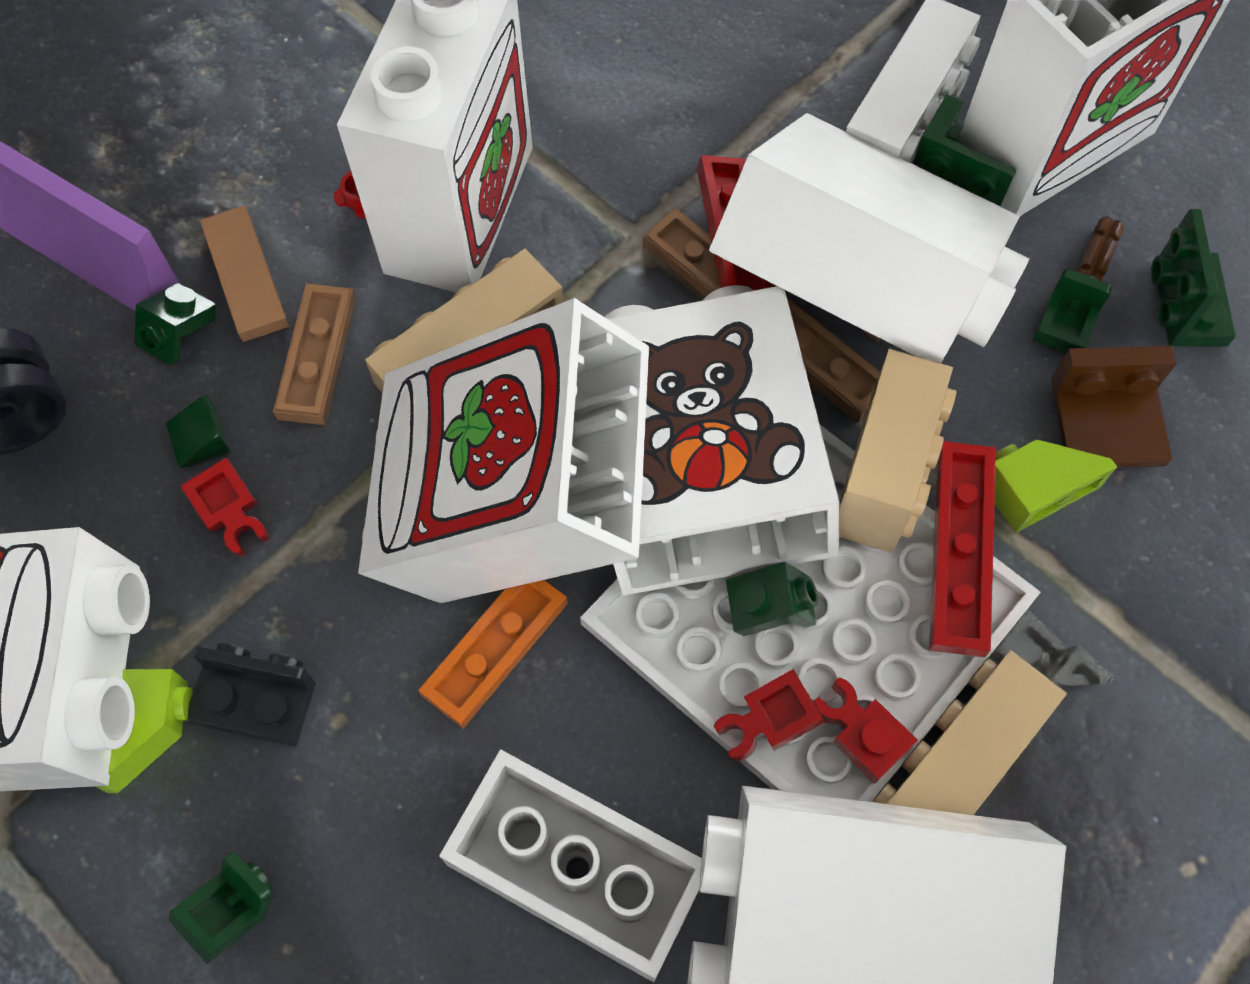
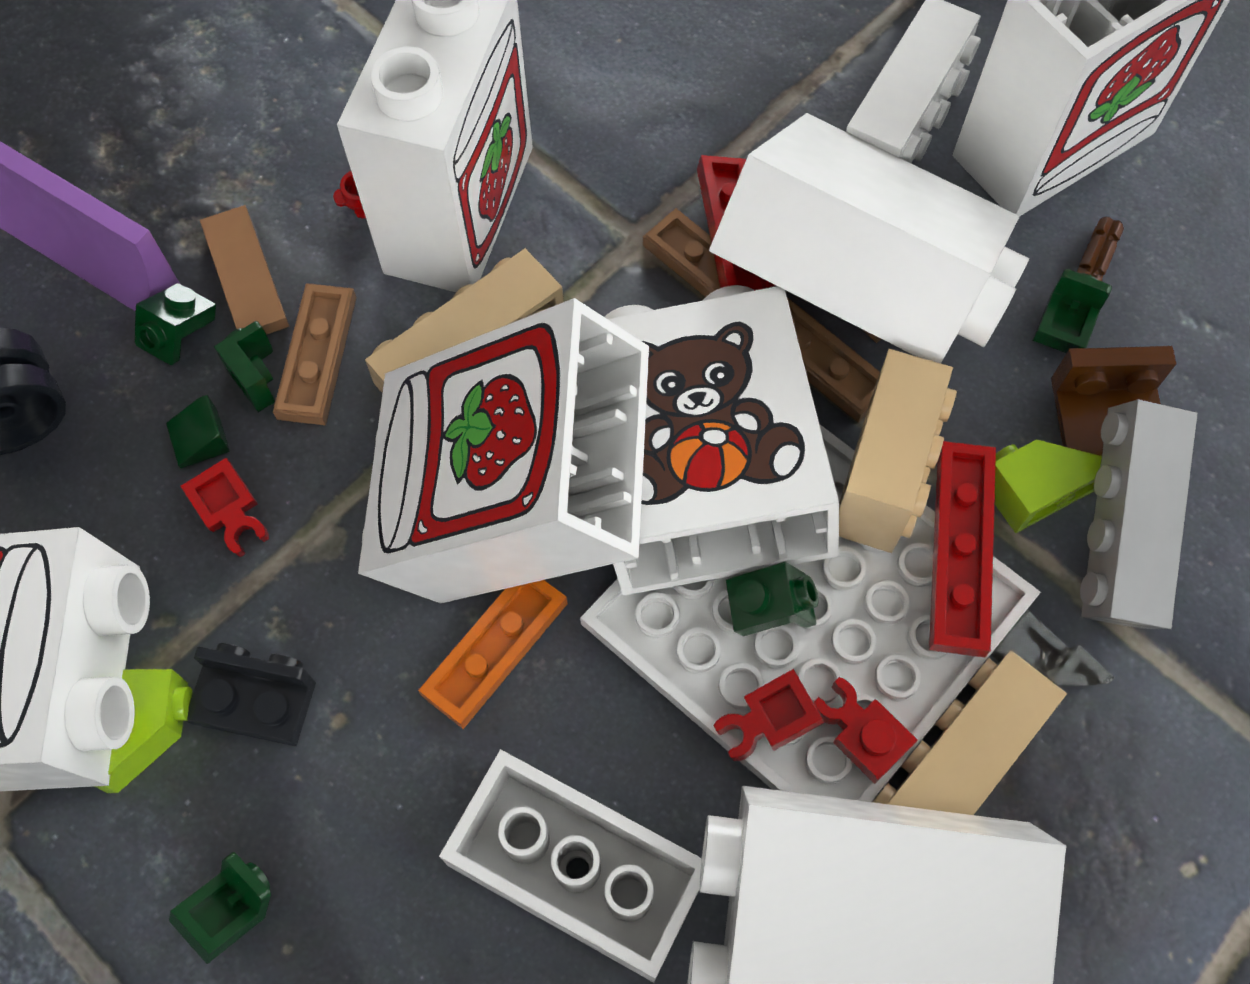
(242, 359): none -> dark green bracket
(957, 163): dark green bracket -> none
(1139, 515): none -> light grey brick
(1192, 288): dark green bracket -> none

